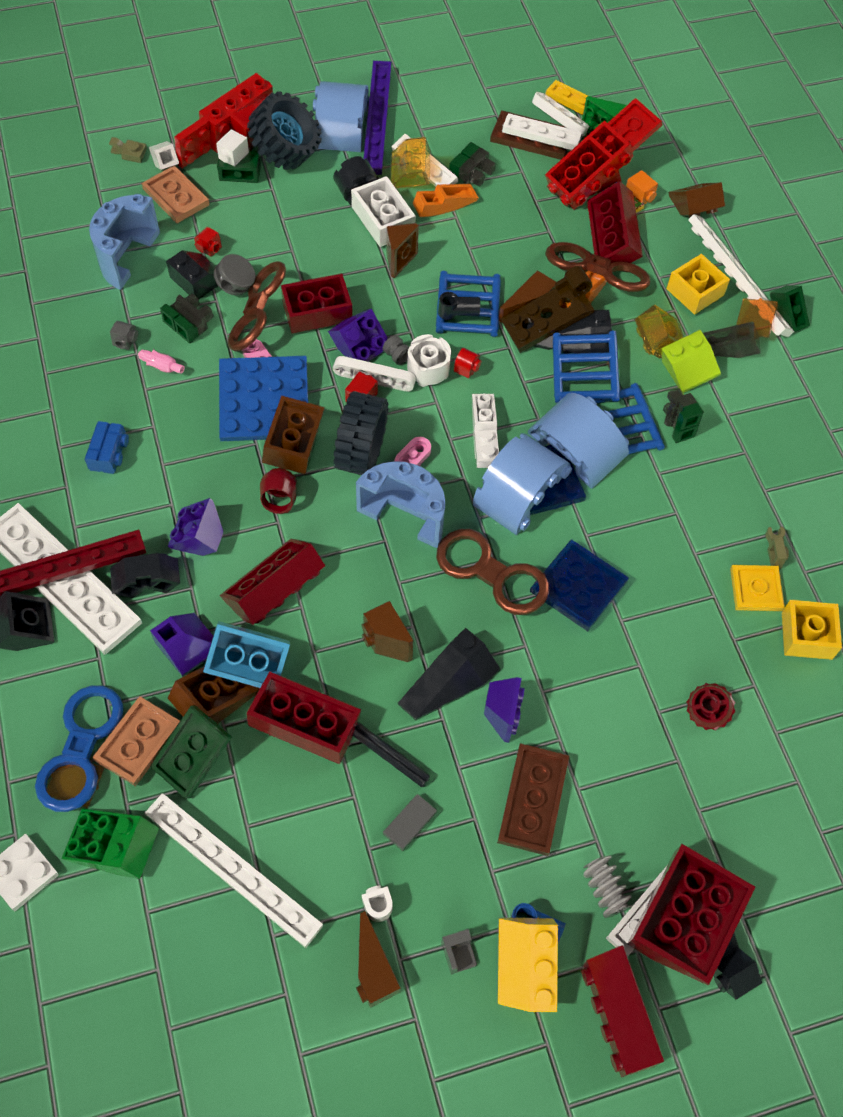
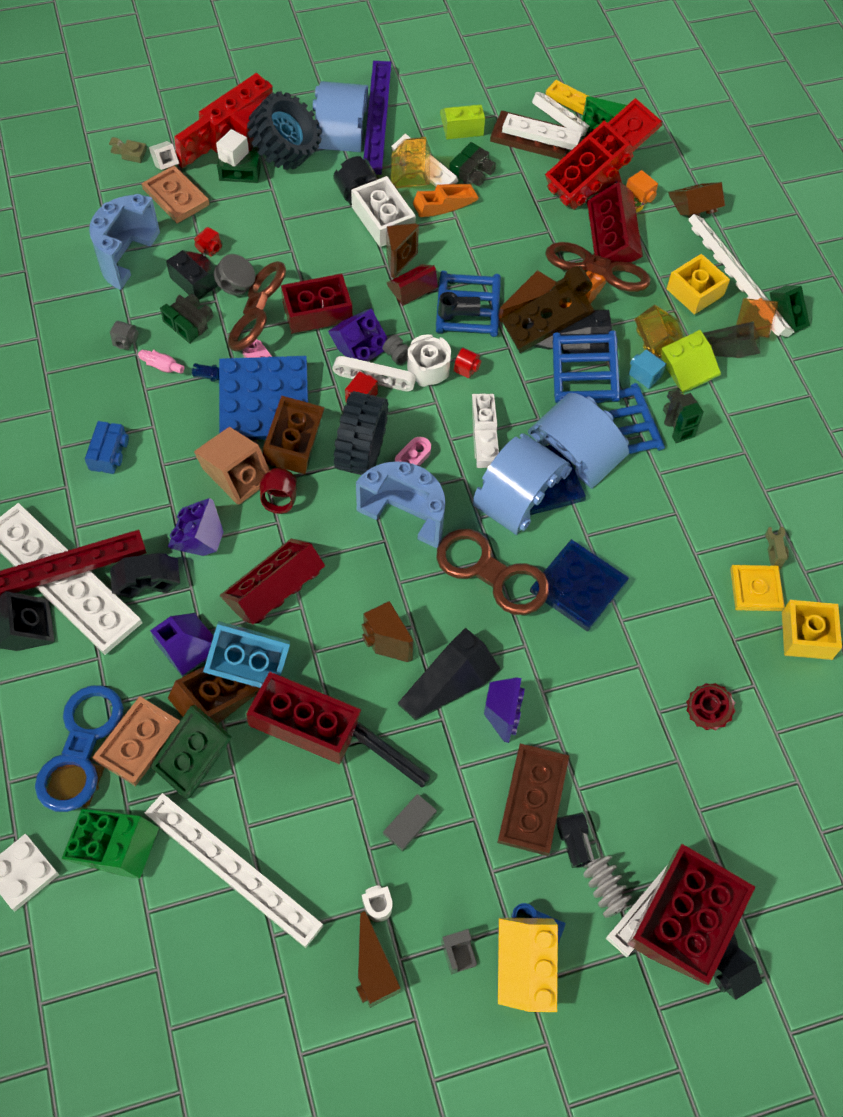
(206, 371): none -> clear blue pin
(233, 464): none -> nougat slope
(414, 283): none -> dark red slope
(463, 121): none -> lime slope
(574, 832): none -> black piece
(622, 1012): dark red slope -> none
(647, 368): none -> dark azure brick

